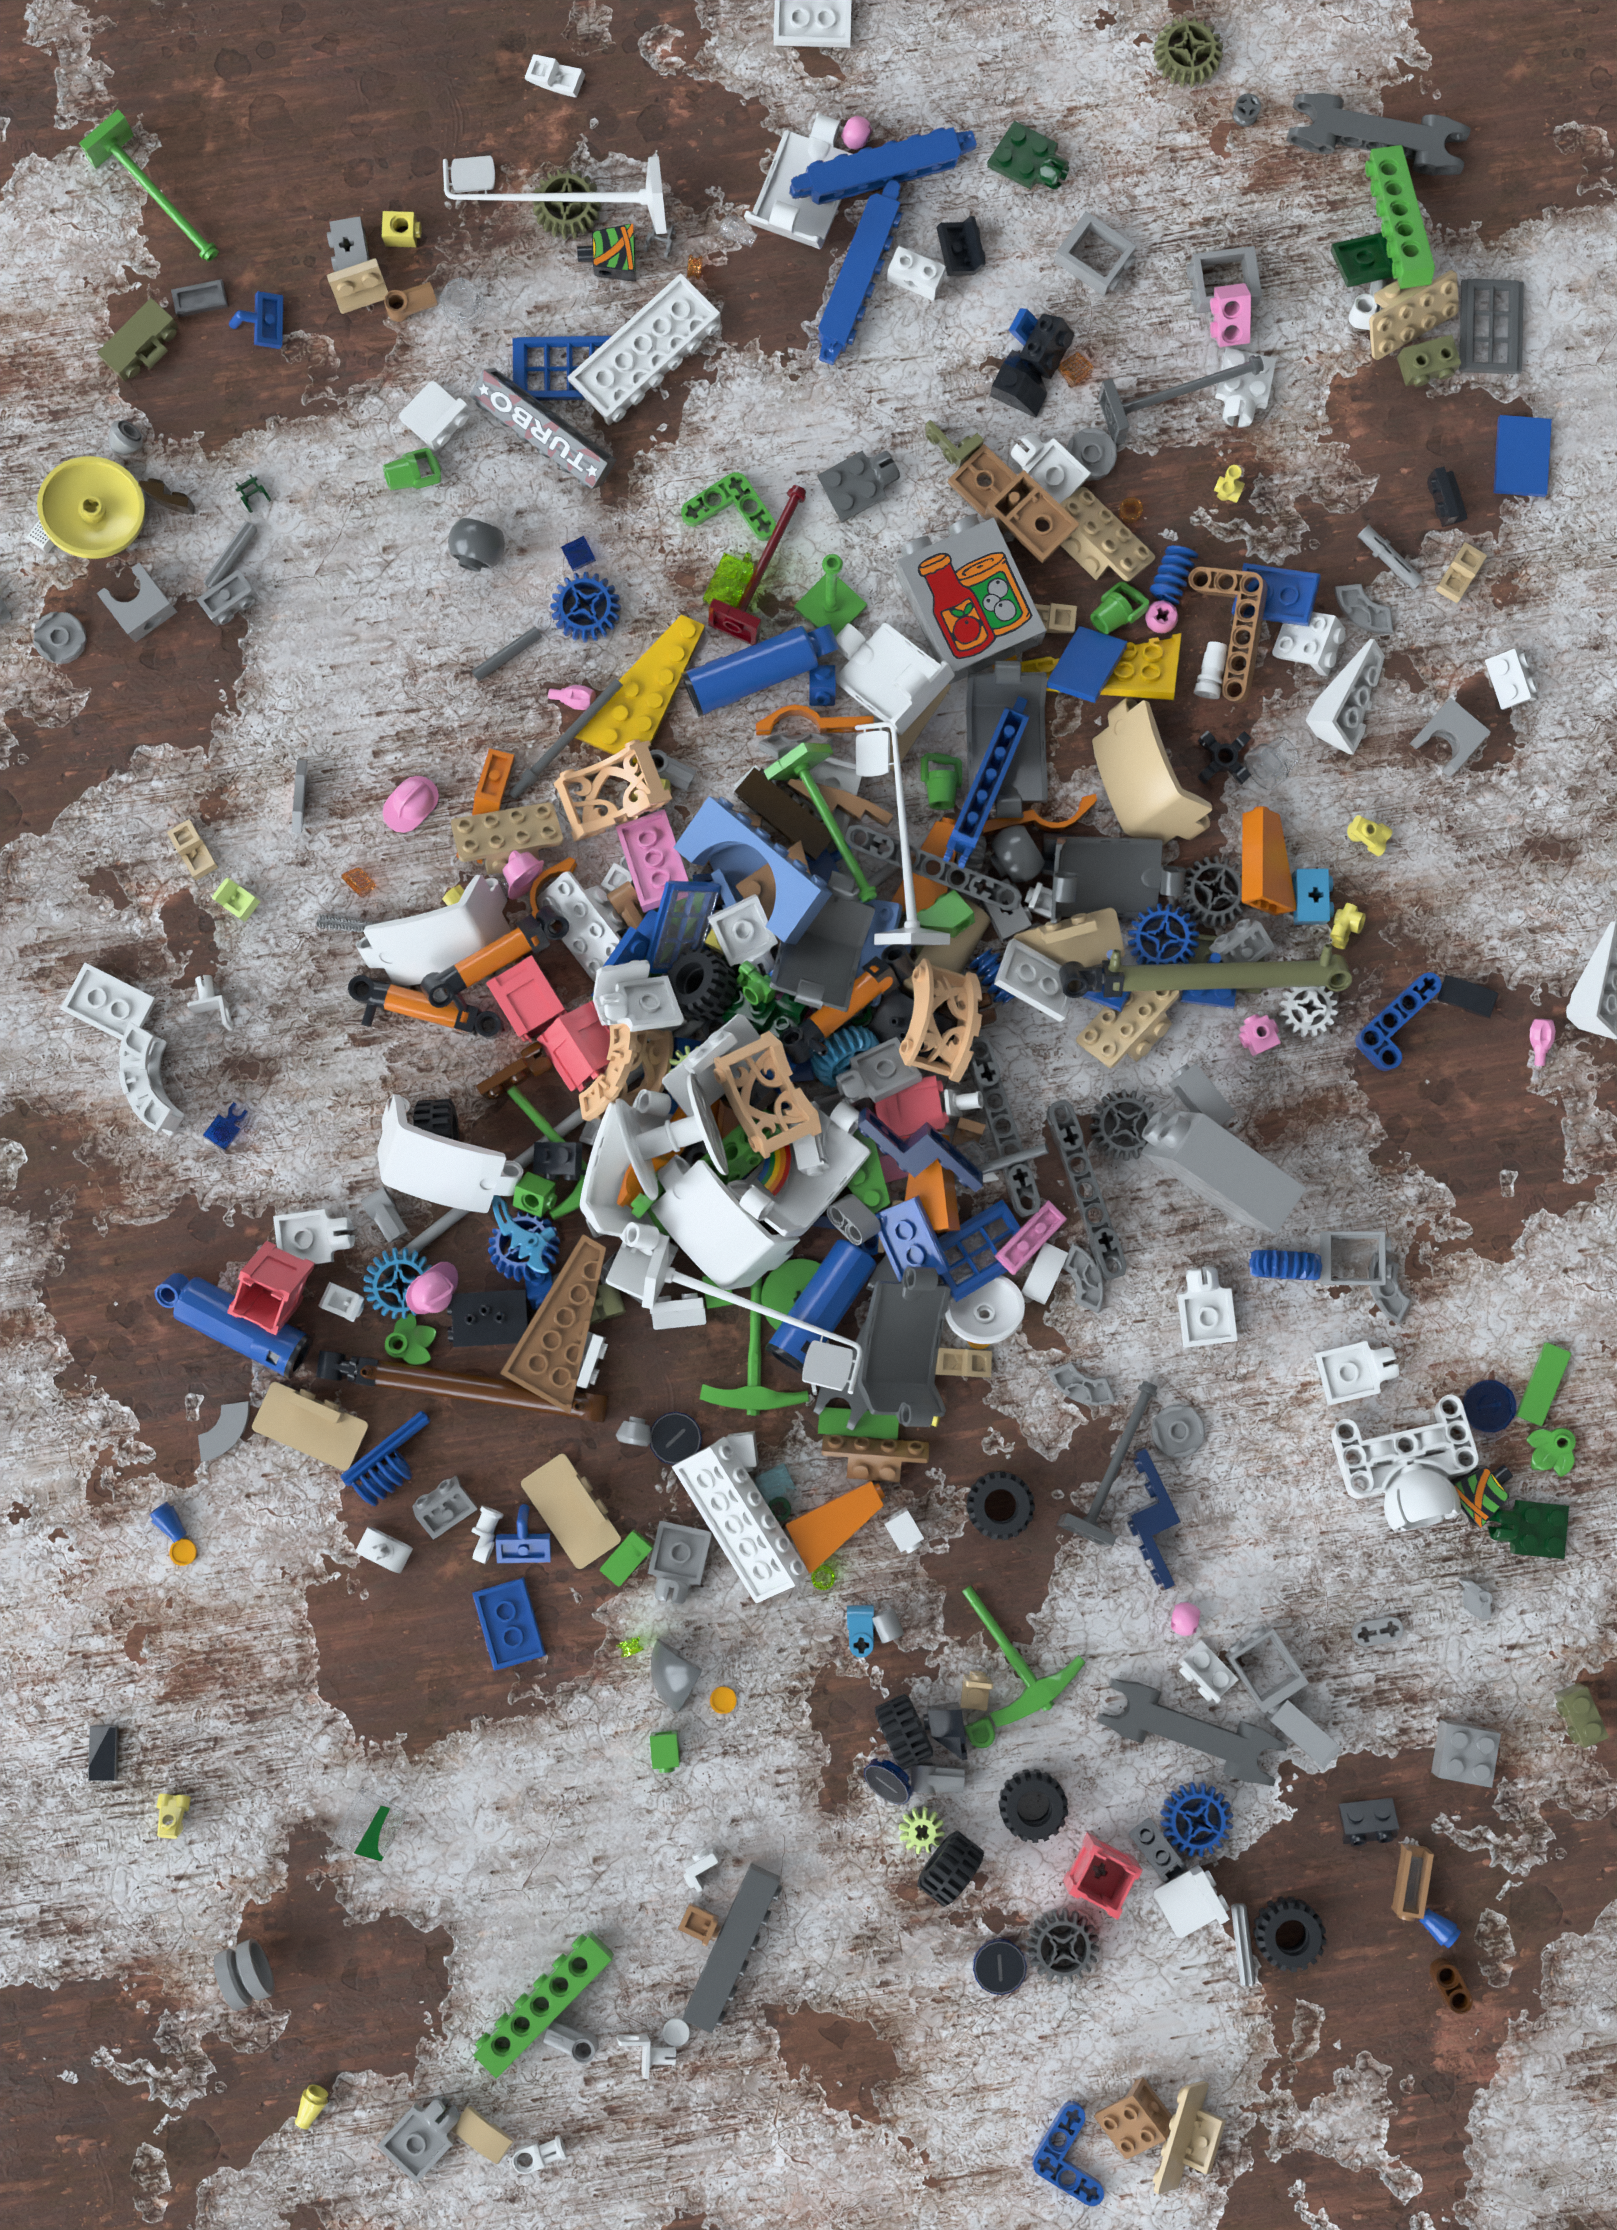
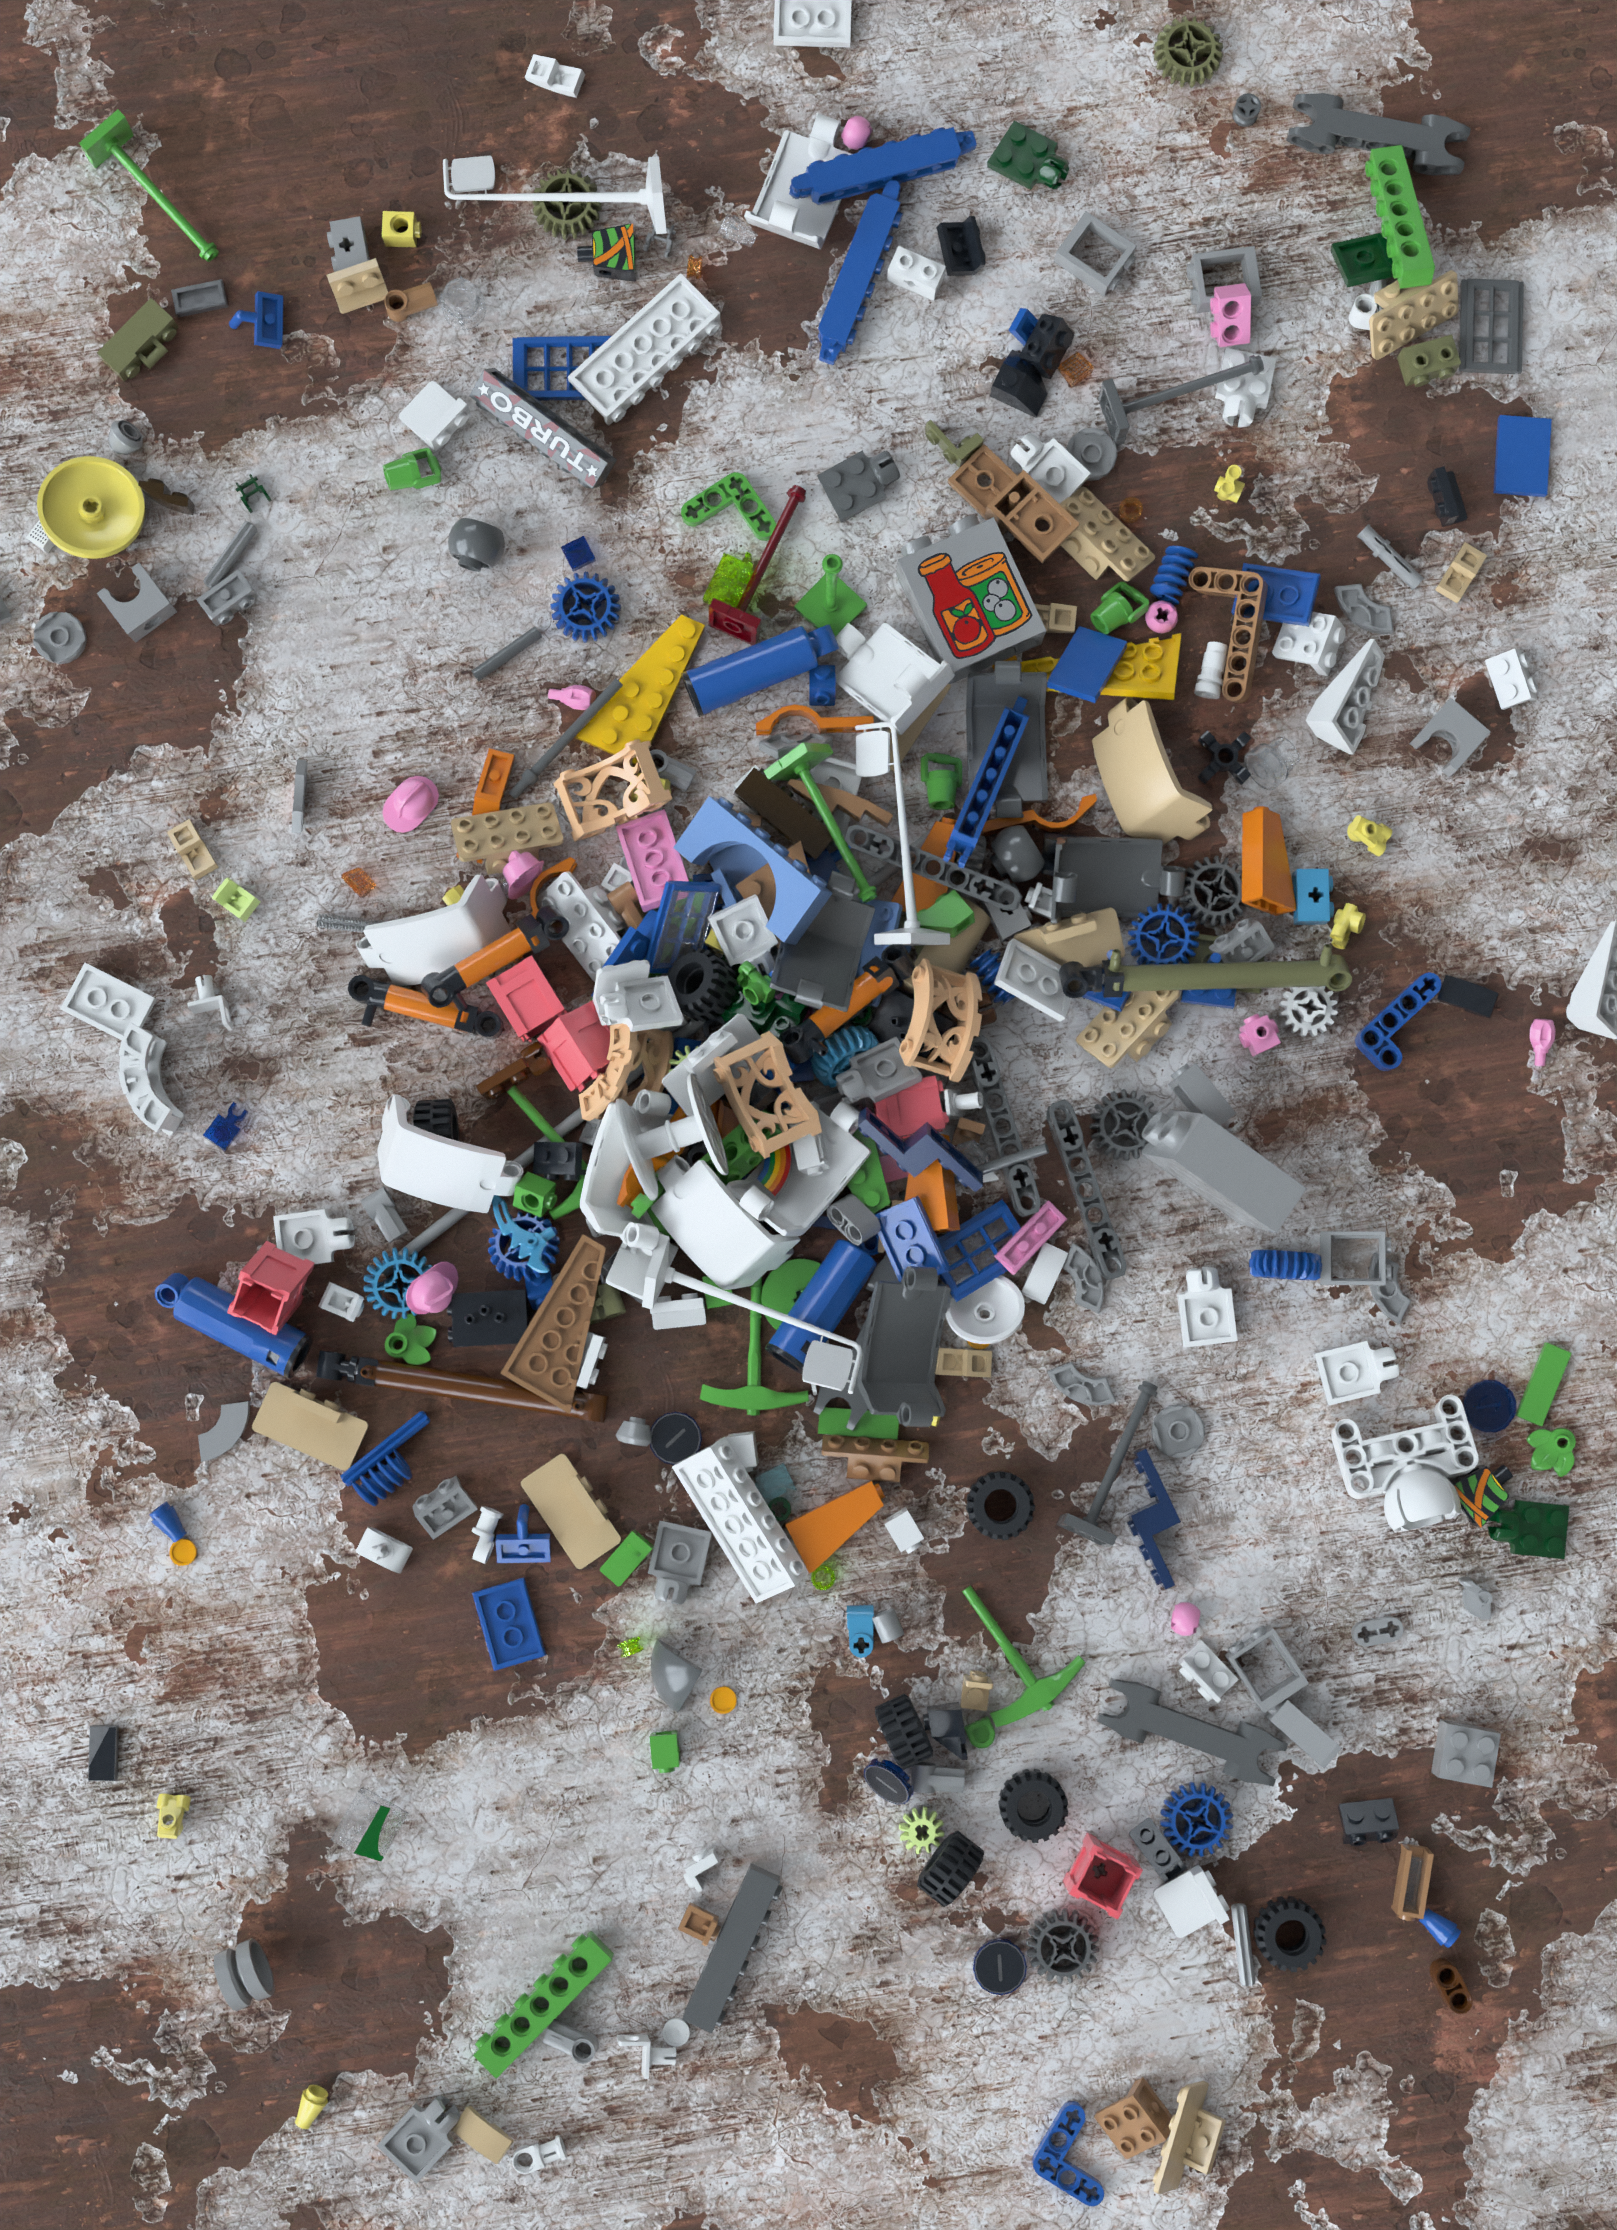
(1581, 1715): olive brick -> none

